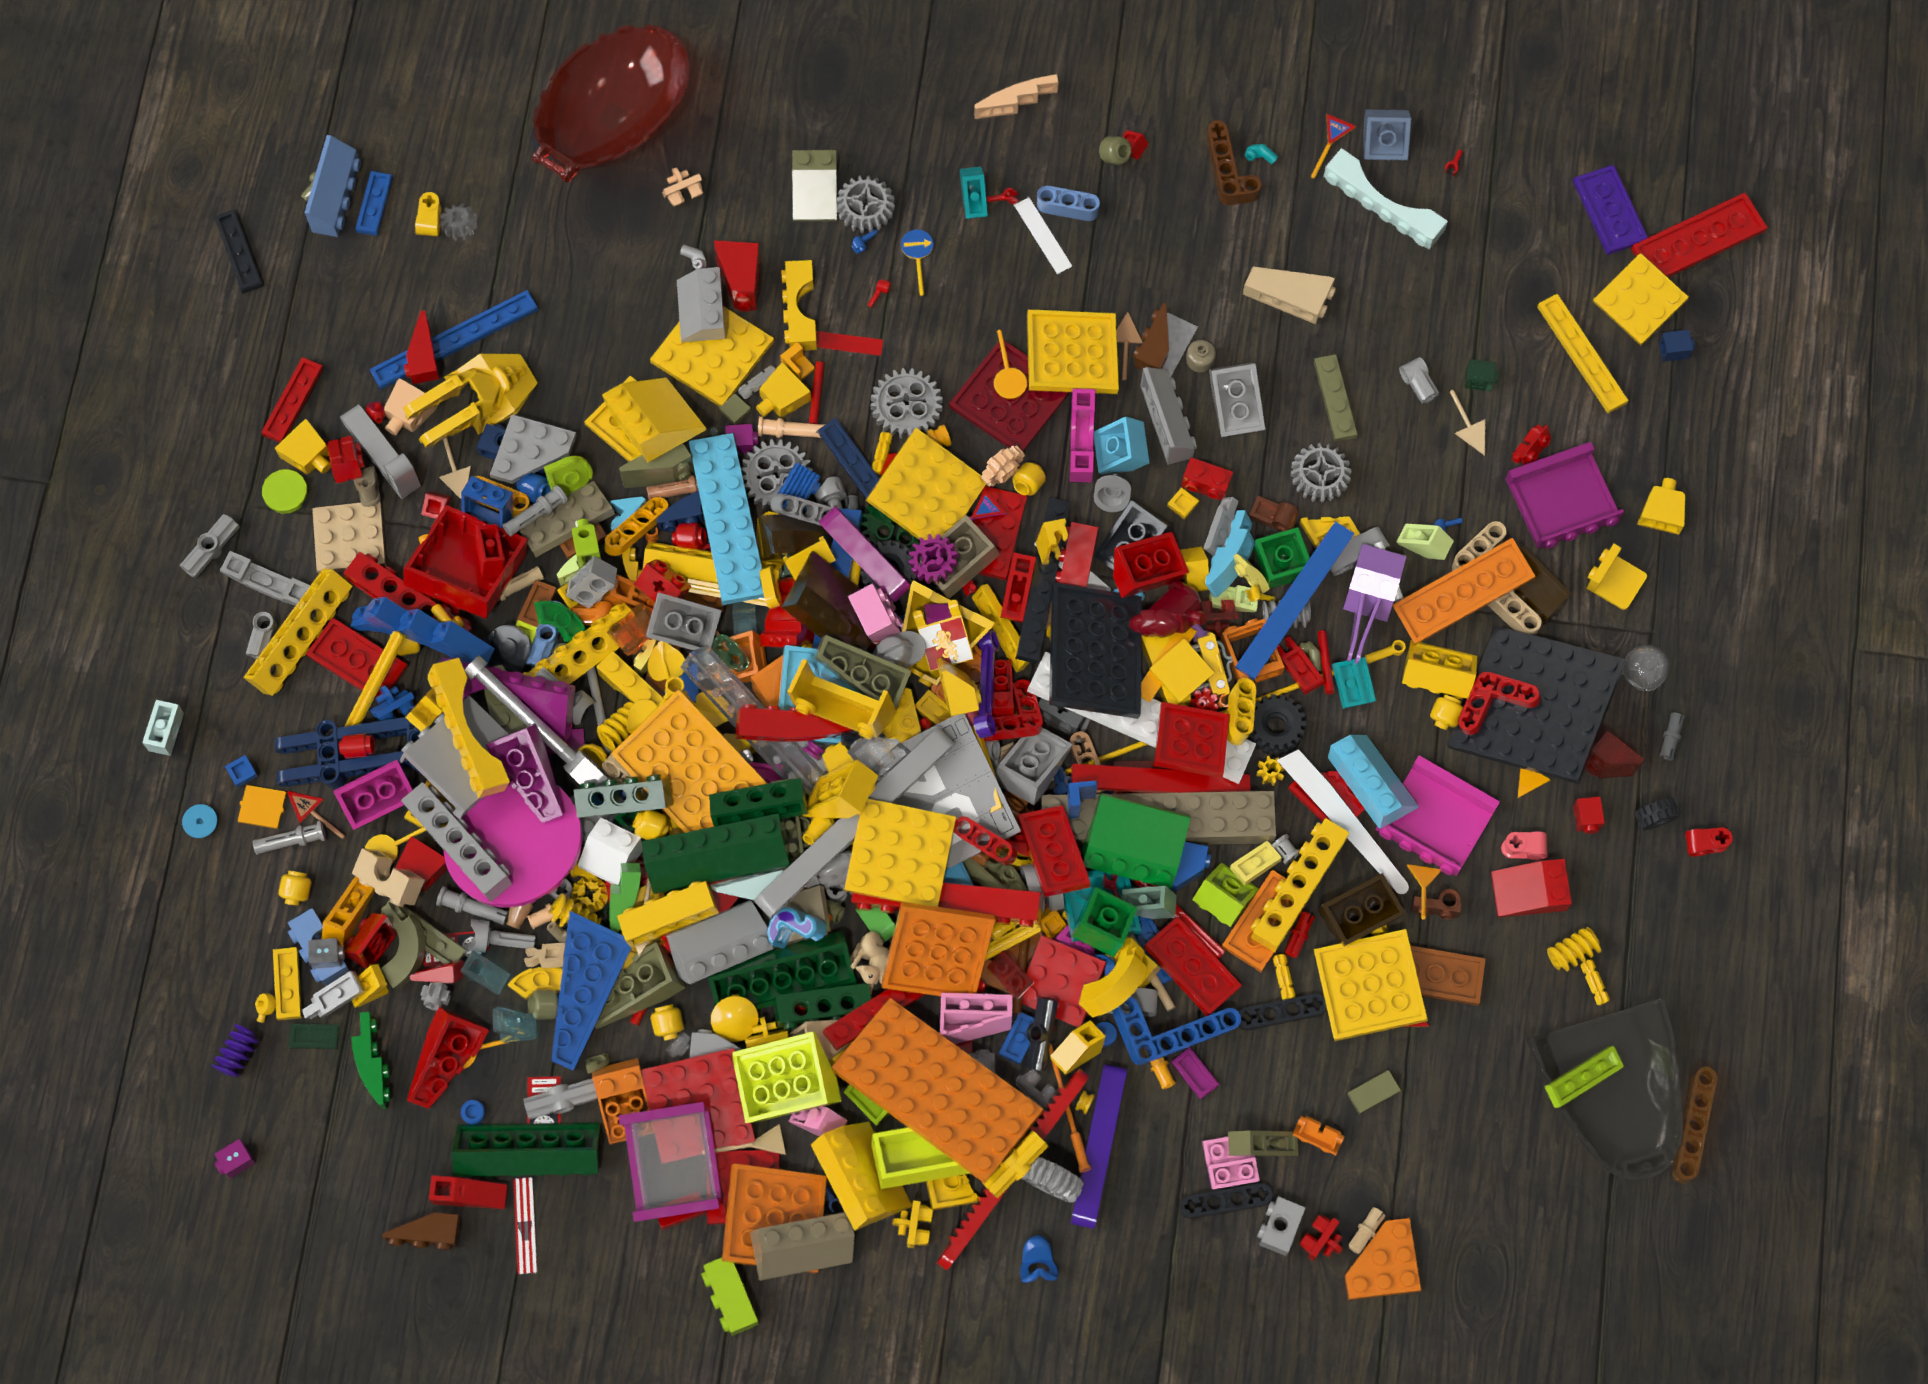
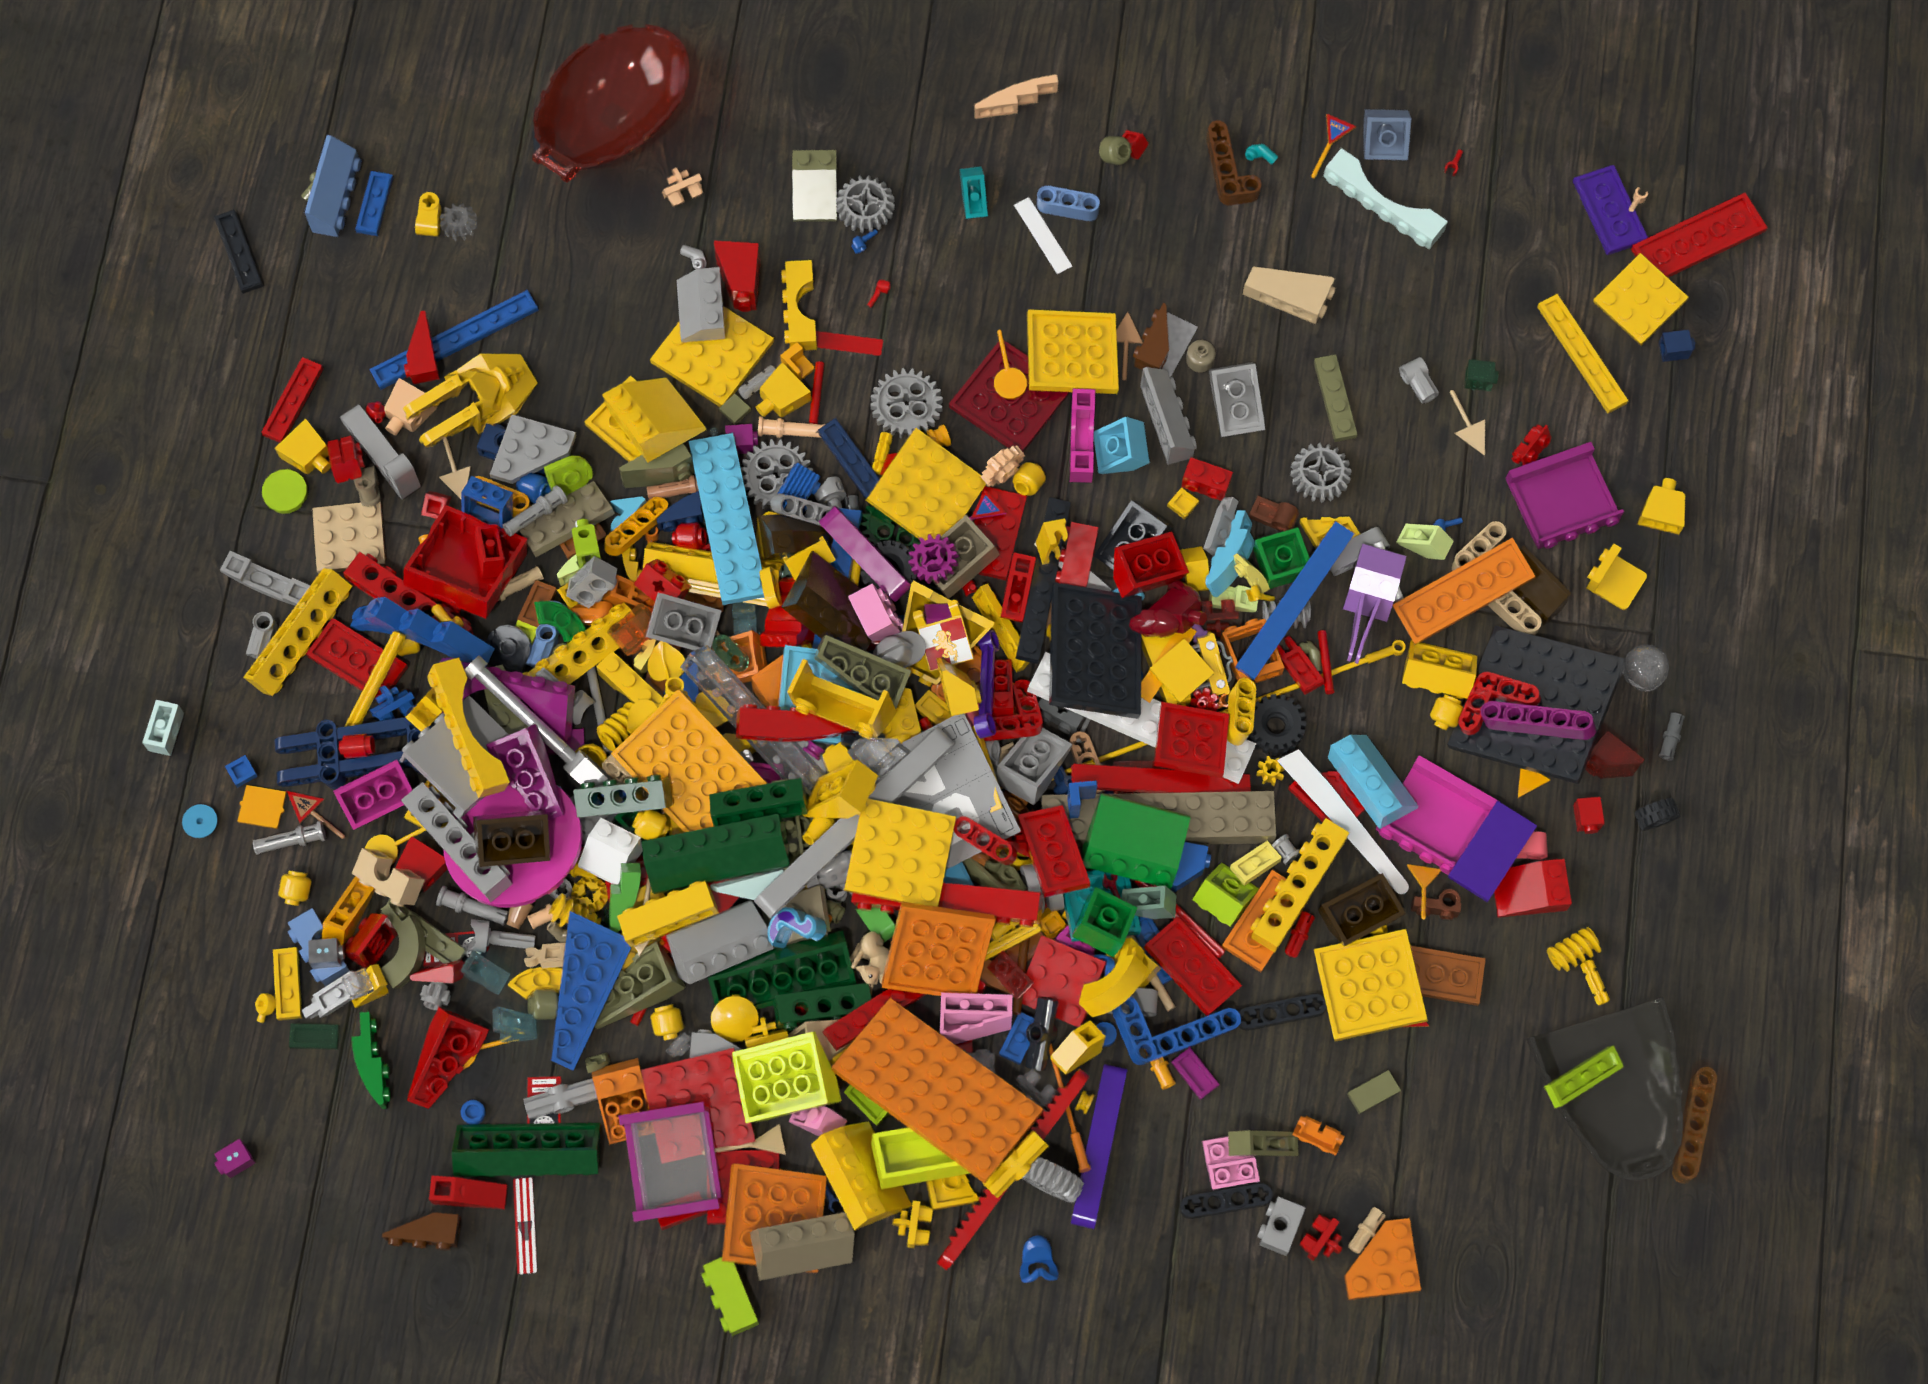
(201, 557): light grey piece -> none
(235, 1051): dark purple piece -> none
(357, 984): none -> clear plate
(511, 838): none -> dark brown slope
(917, 245): blue piece -> none
(1007, 195): red hand -> none
(1112, 493): light grey piece -> none
(1283, 976): yellow axle -> none
(1353, 683): teal plate -> none
(1492, 851): none -> dark purple tile
(1546, 727): none -> magenta beam
(1637, 199): none -> light nougat hand
(1704, 841): red piece -> none

